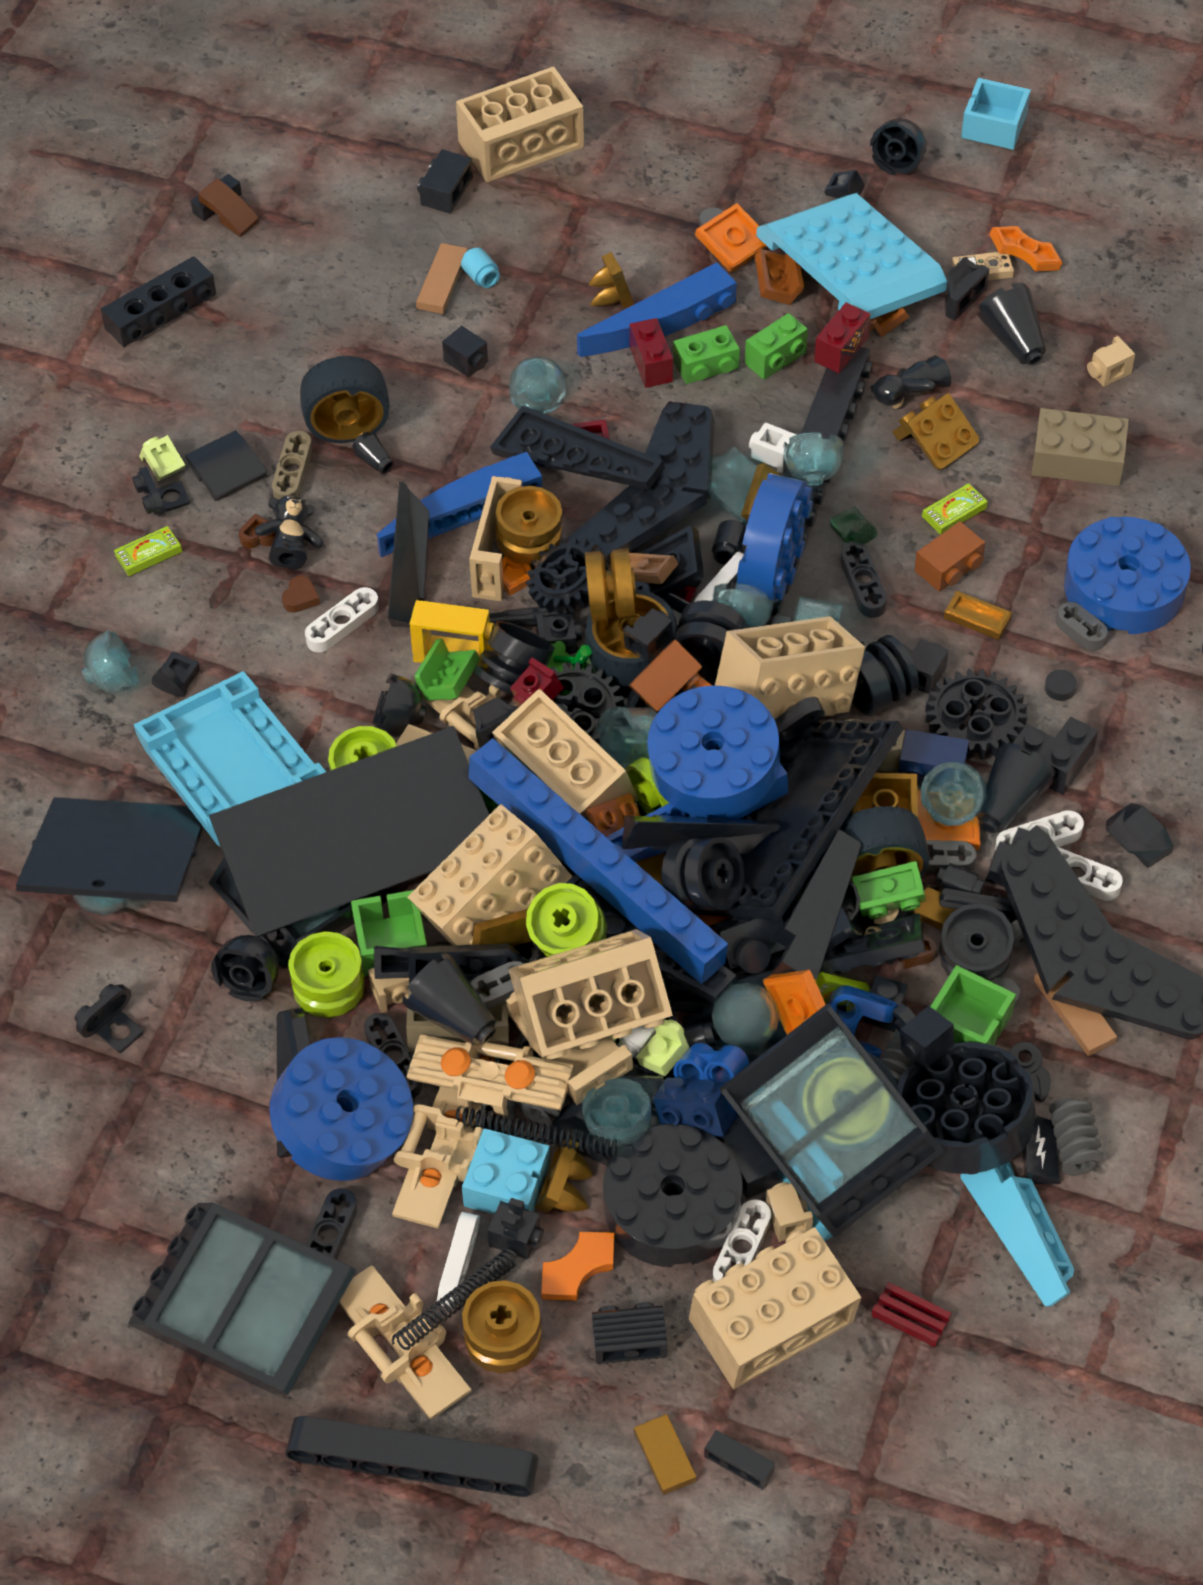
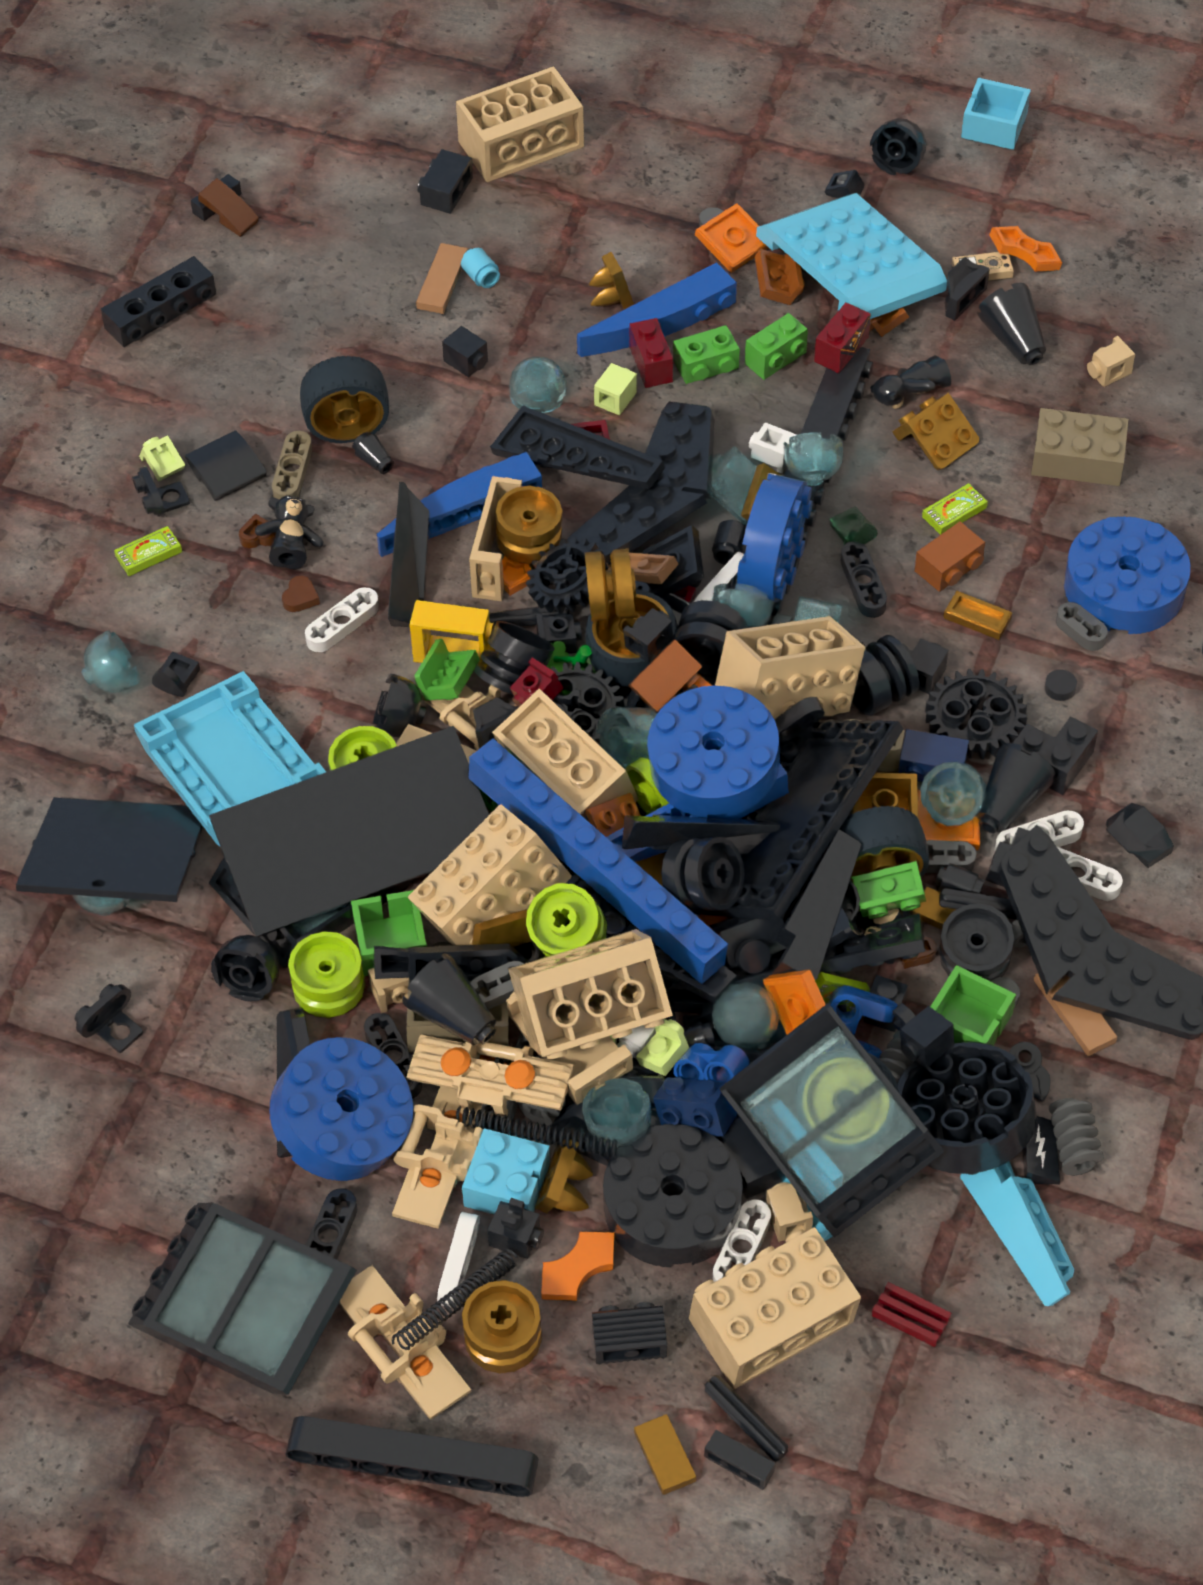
(615, 389): none -> yellowish green brick
(746, 1418): none -> black axle

